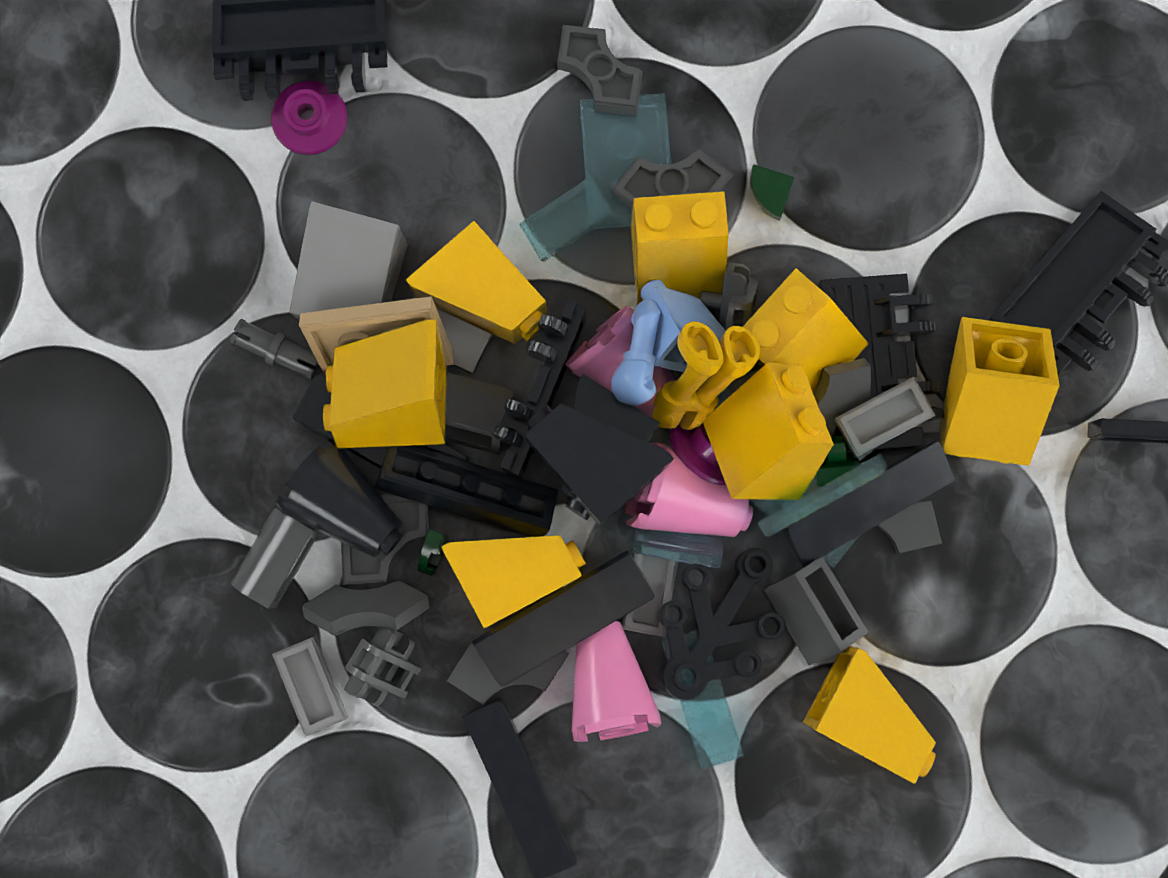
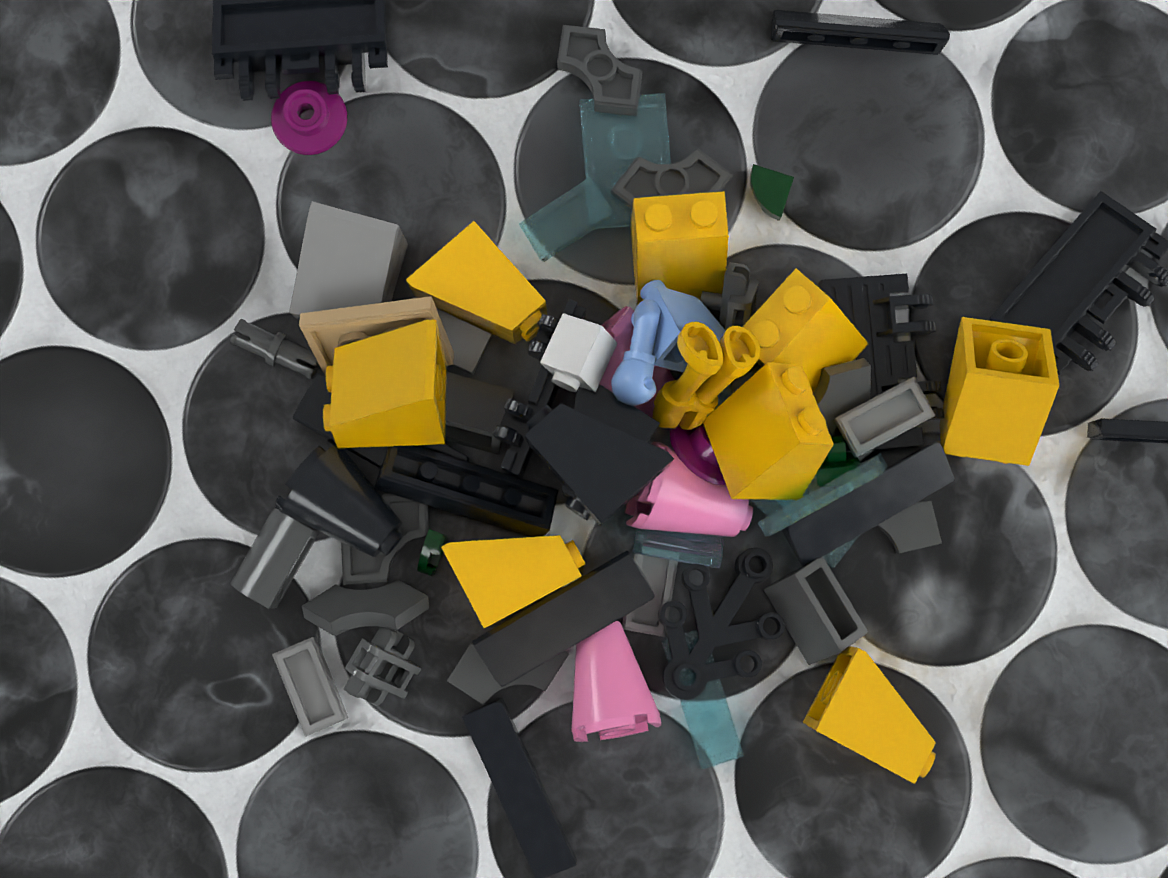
(578, 353): none -> white brick
(858, 32): none -> black slope

